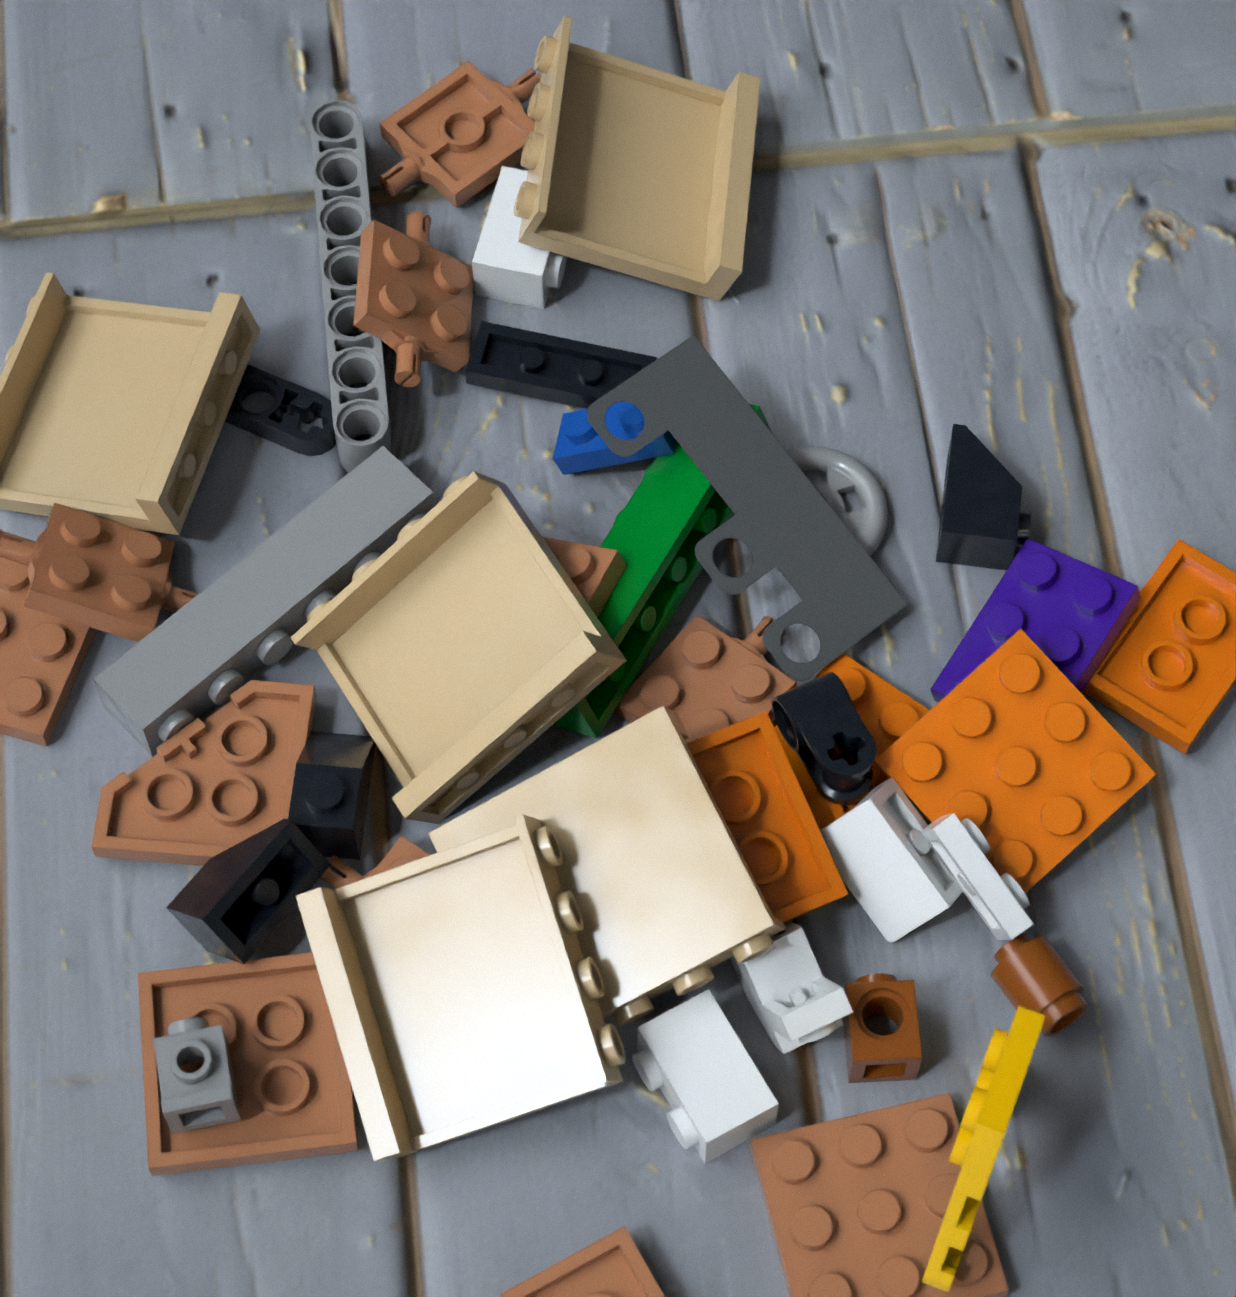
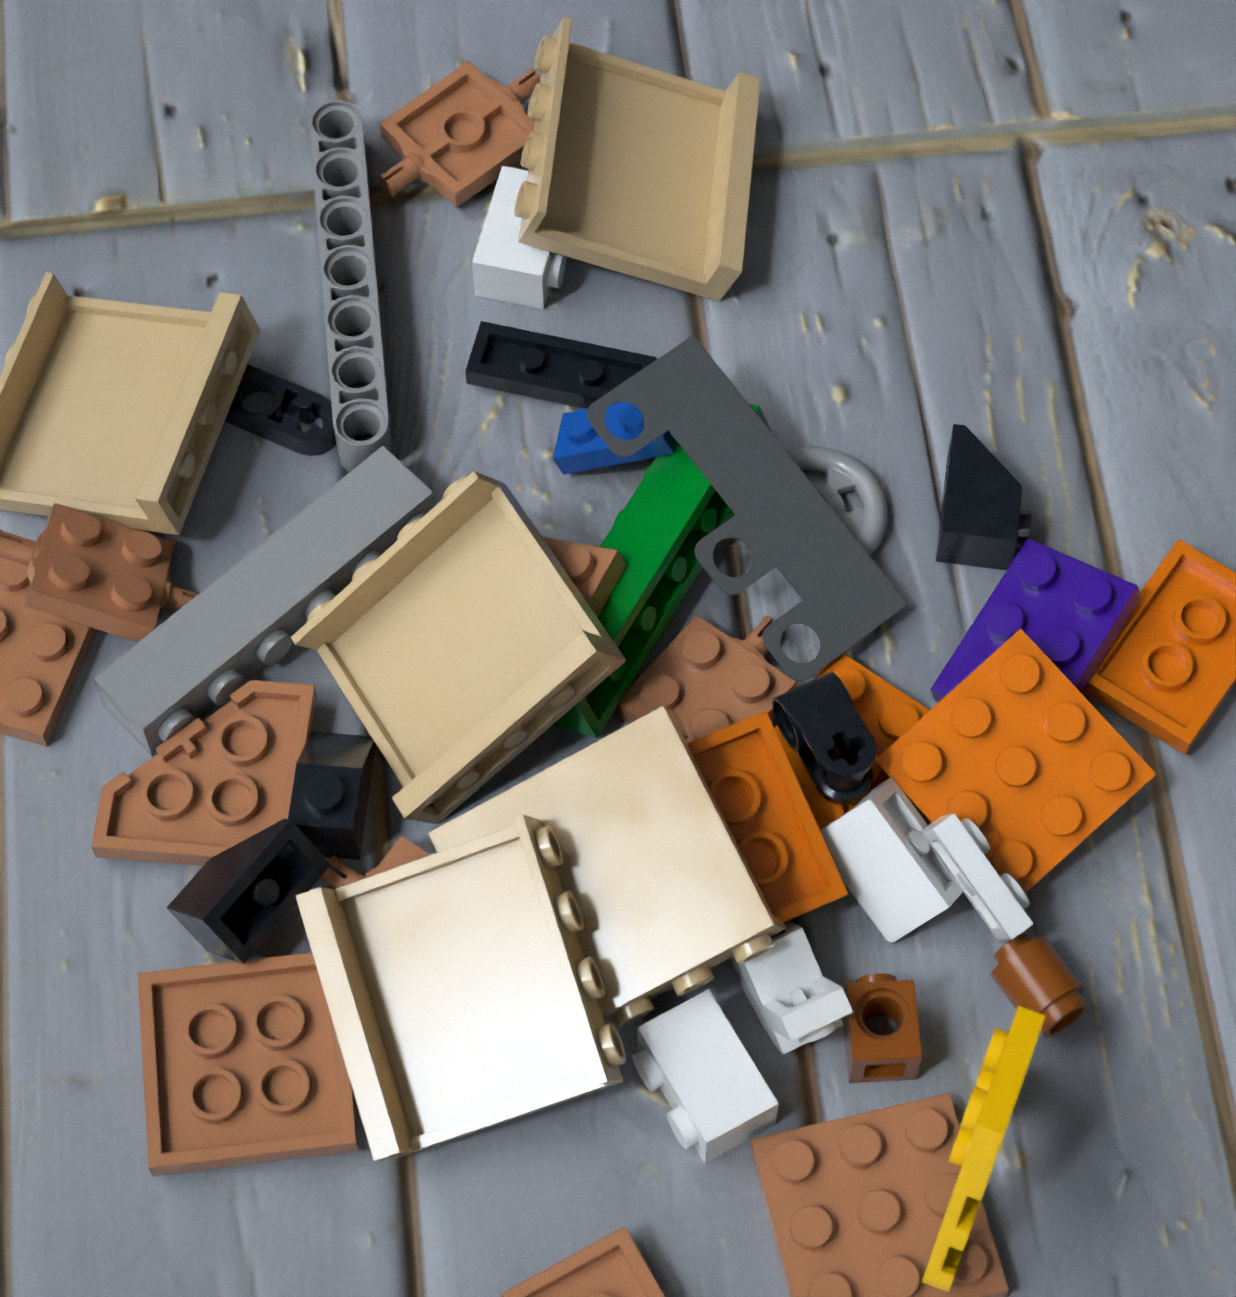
(198, 1097): light grey brick -> none
(414, 298): nougat plate -> none

